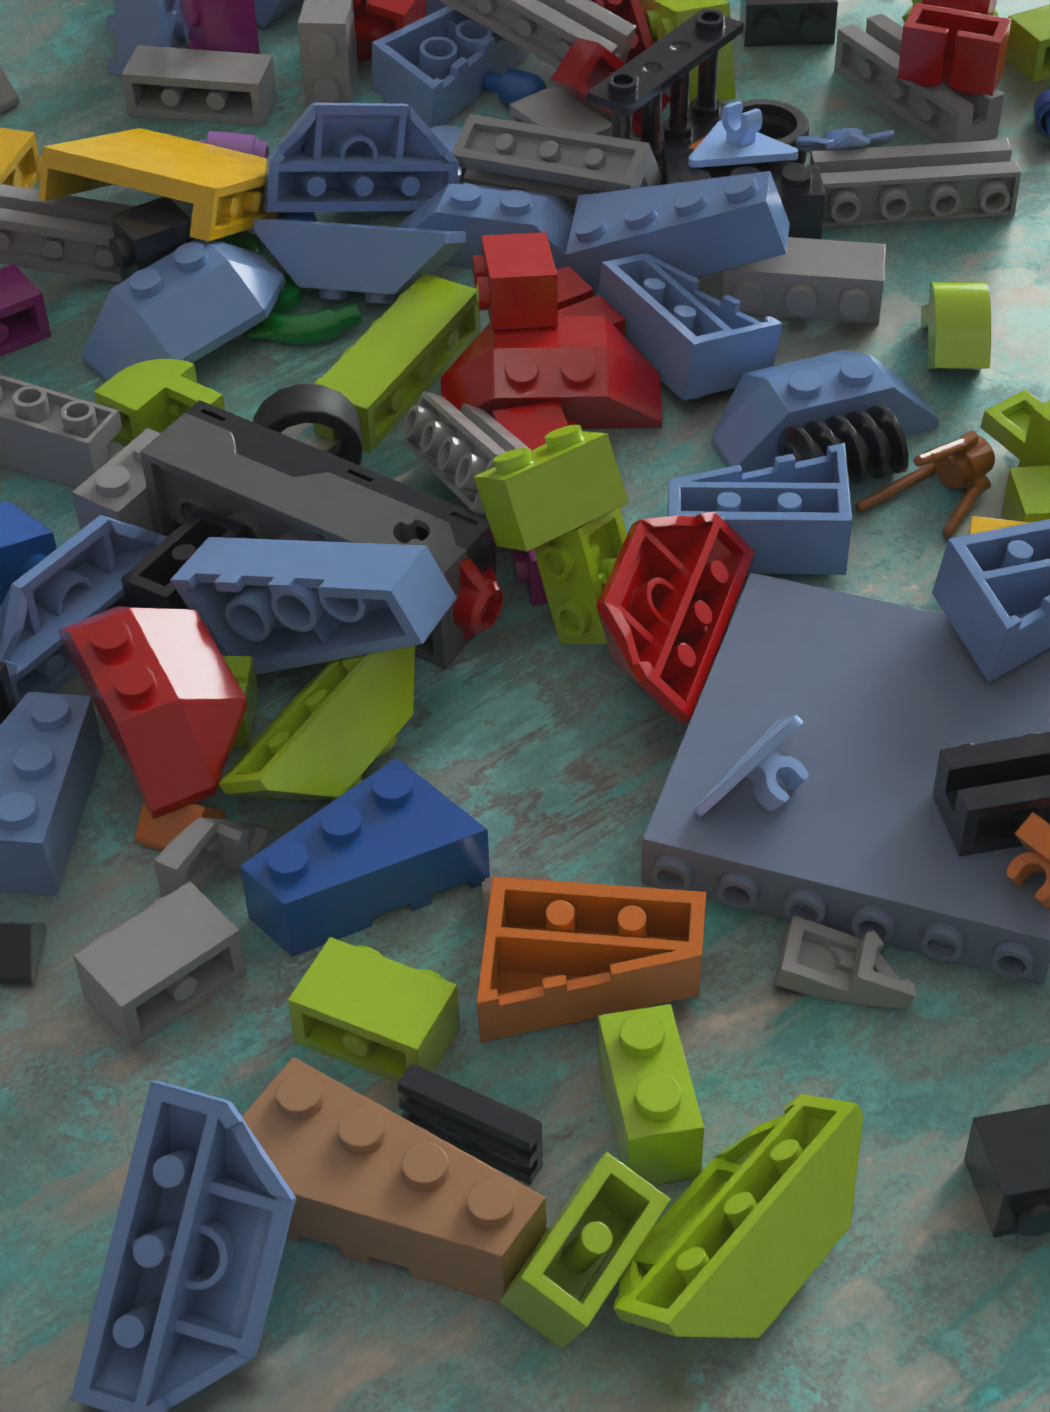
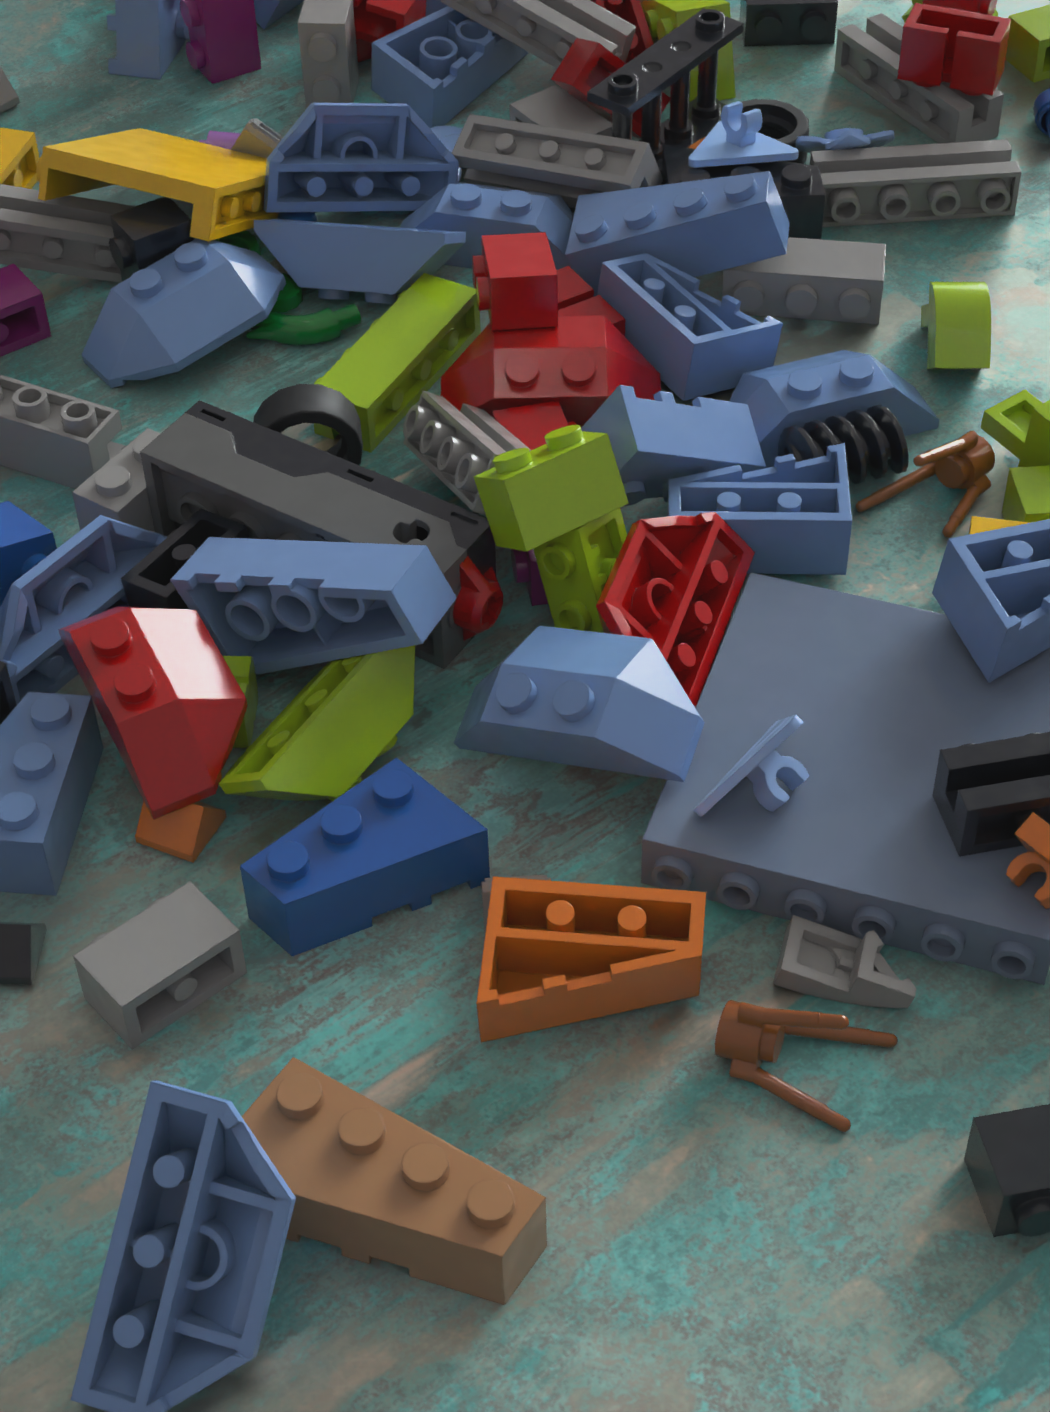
(153, 395): lime brick -> none
(199, 85): light grey brick -> none
(206, 848): light grey slope -> none
(257, 139): none -> light grey slope
(373, 1011): lime brick -> none
(473, 1123): black tile -> none
(513, 84): blue cylinder -> none
(584, 1251): lime brick -> none
(585, 705): none -> medium blue wedge
(650, 1094): lime brick -> none
(673, 440): none -> medium blue wedge
(749, 1226): lime wedge -> none
(757, 1033): none -> dark orange plant

